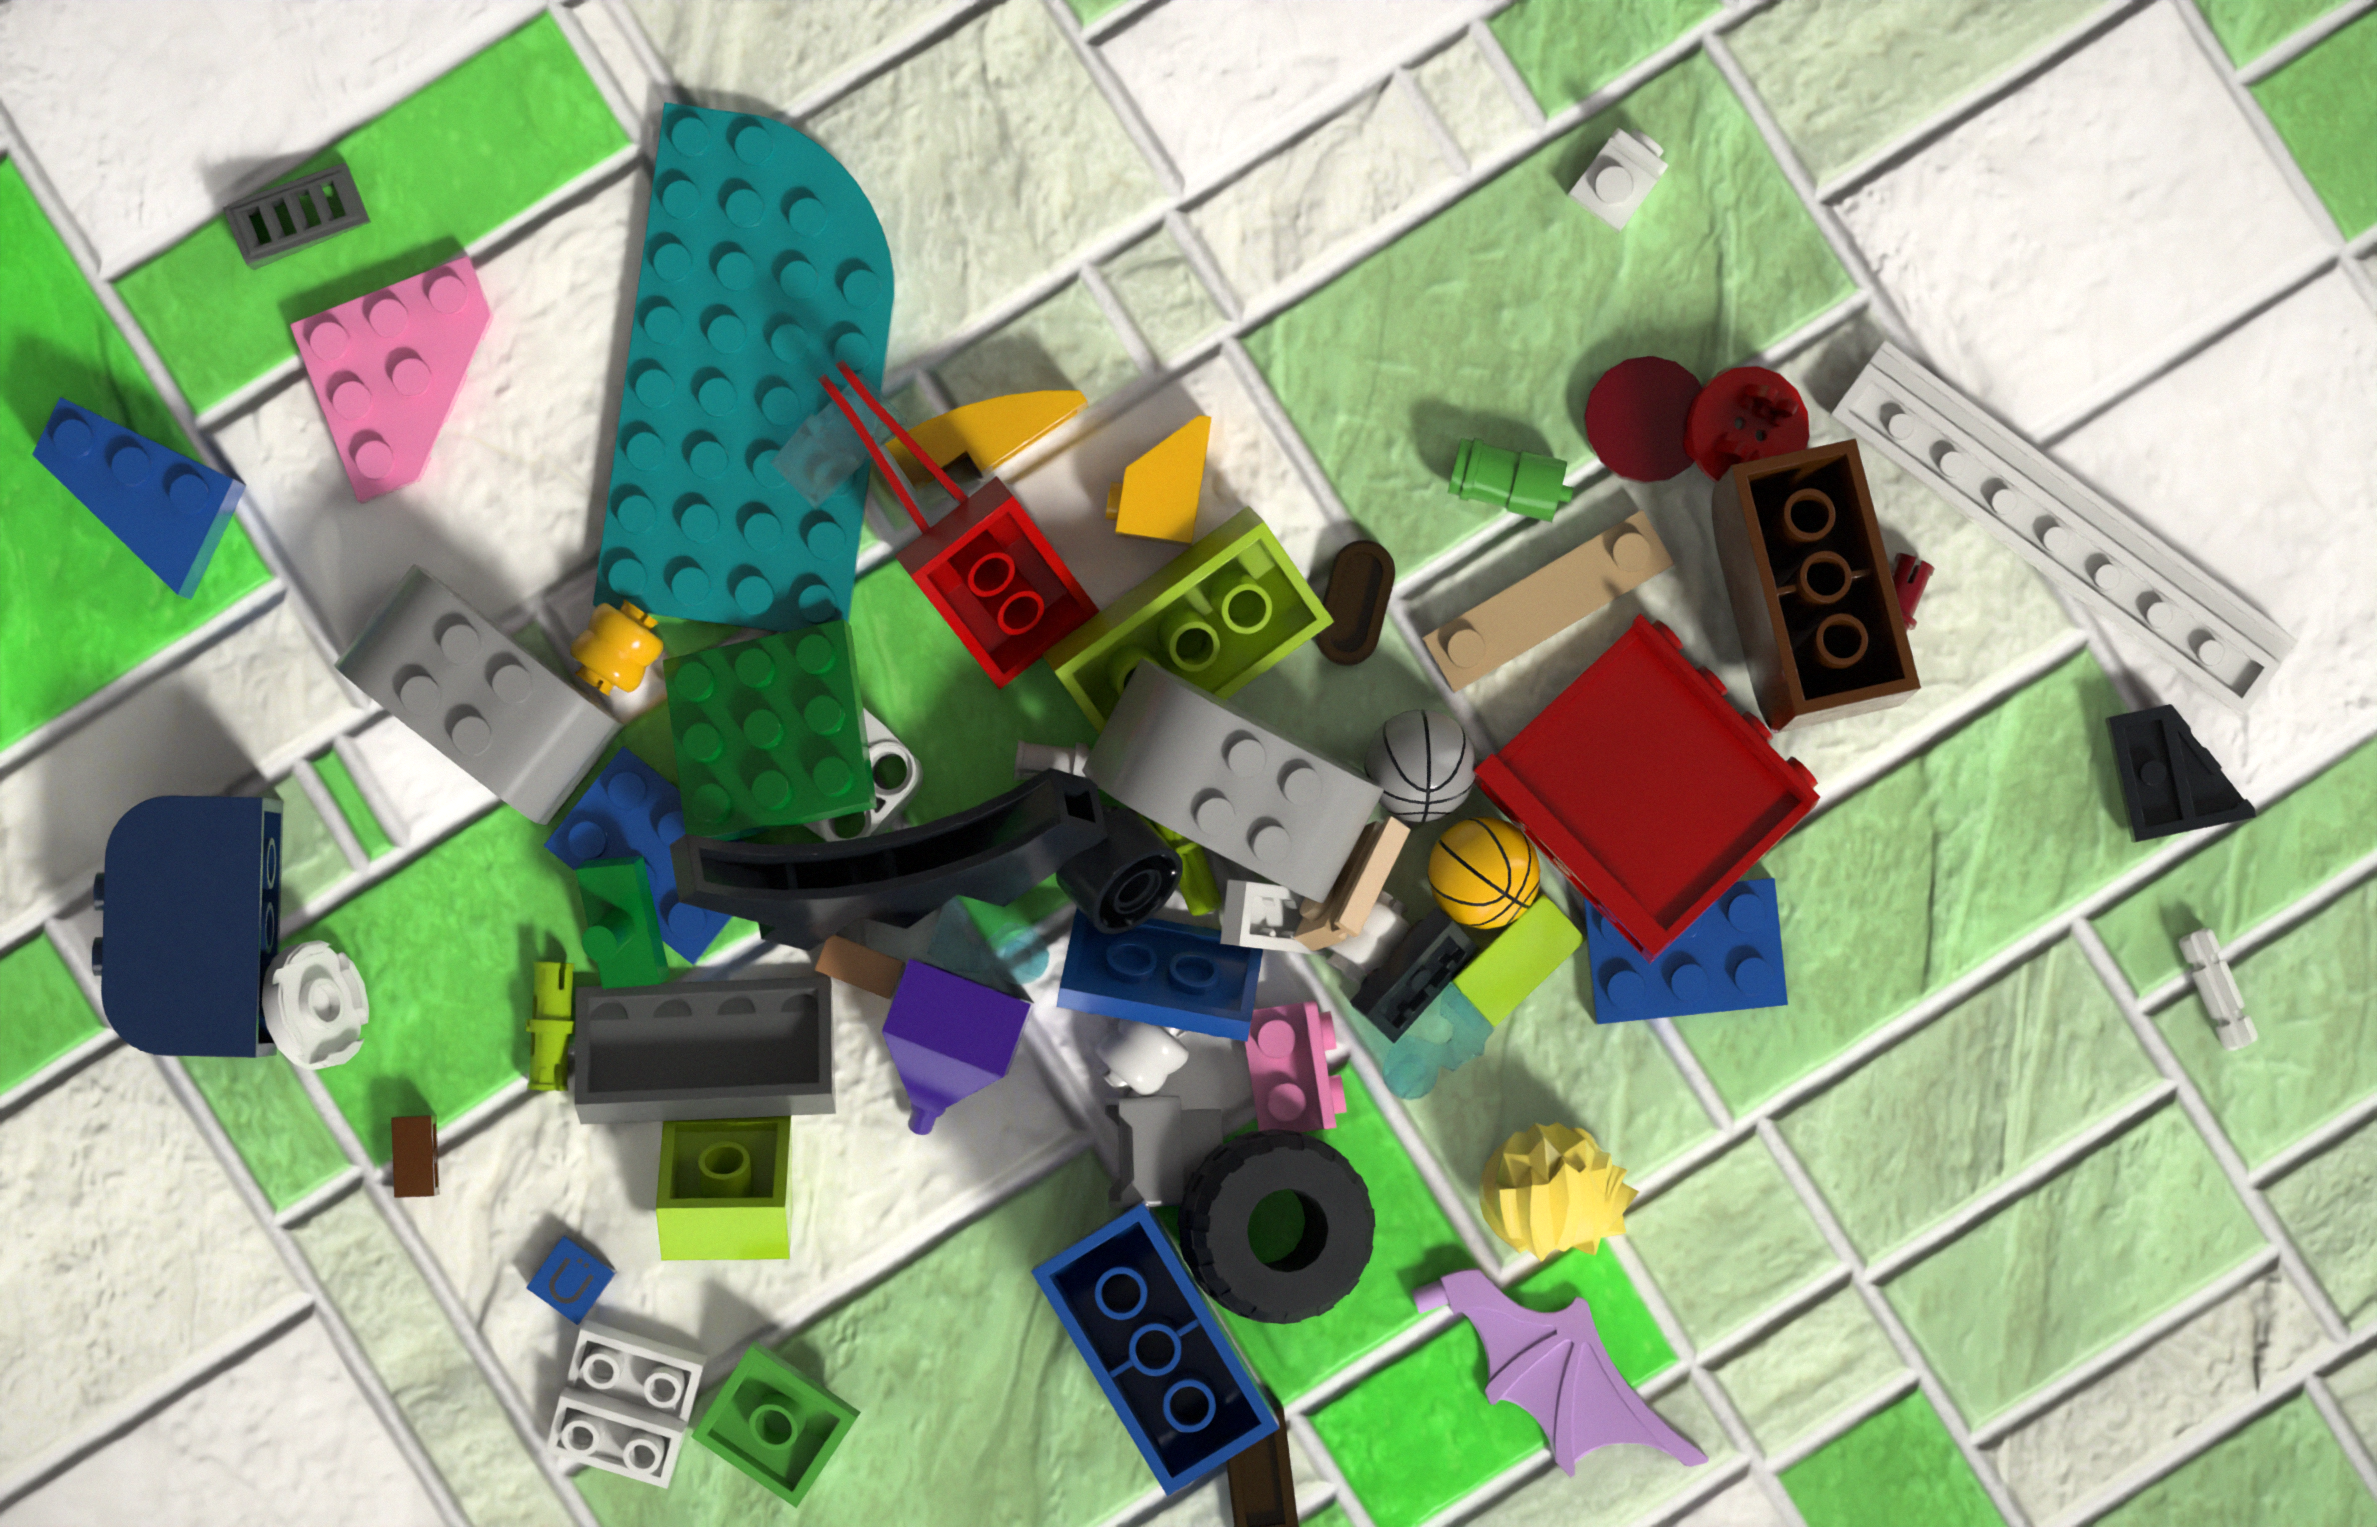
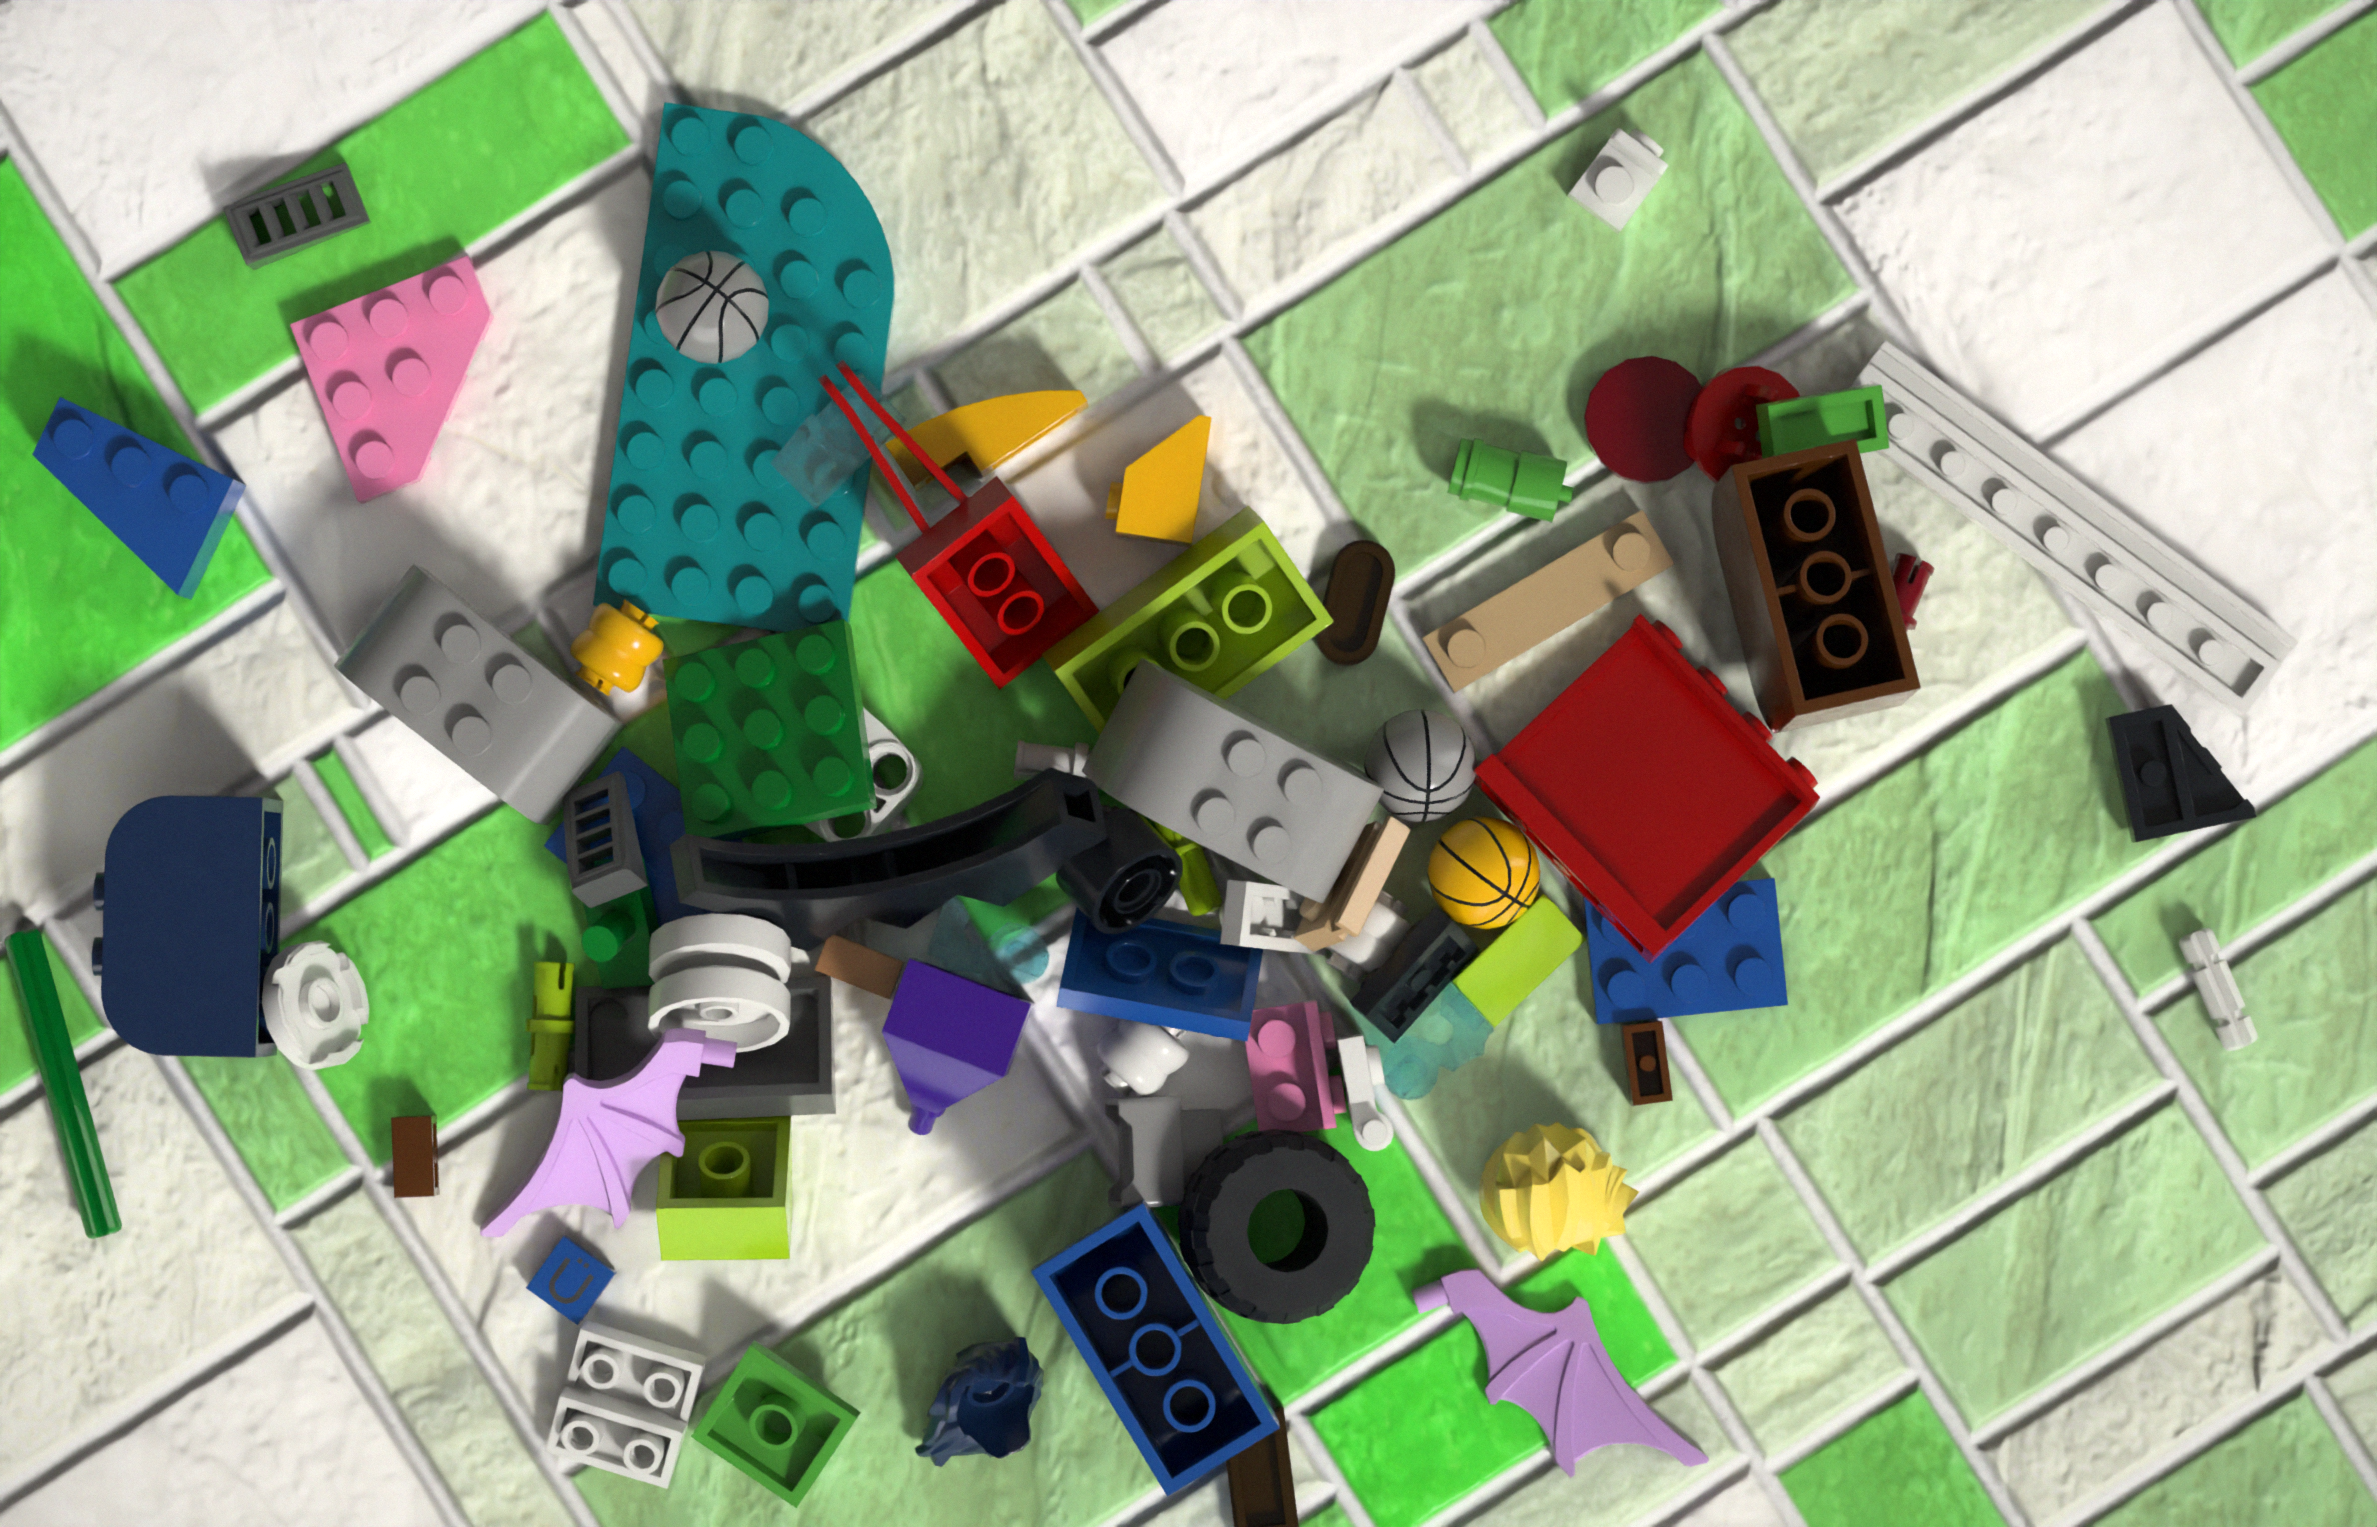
(63, 1083): none -> green axle
(612, 1132): none -> lavender animal
(626, 871): none -> dark grey slope
(712, 307): none -> light grey piece
(721, 979): none -> white wheel
(984, 1403): none -> dark blue hair
(1360, 1072): none -> white plate
(1646, 1063): none -> reddish brown piece
(1824, 420): none -> bright green tile

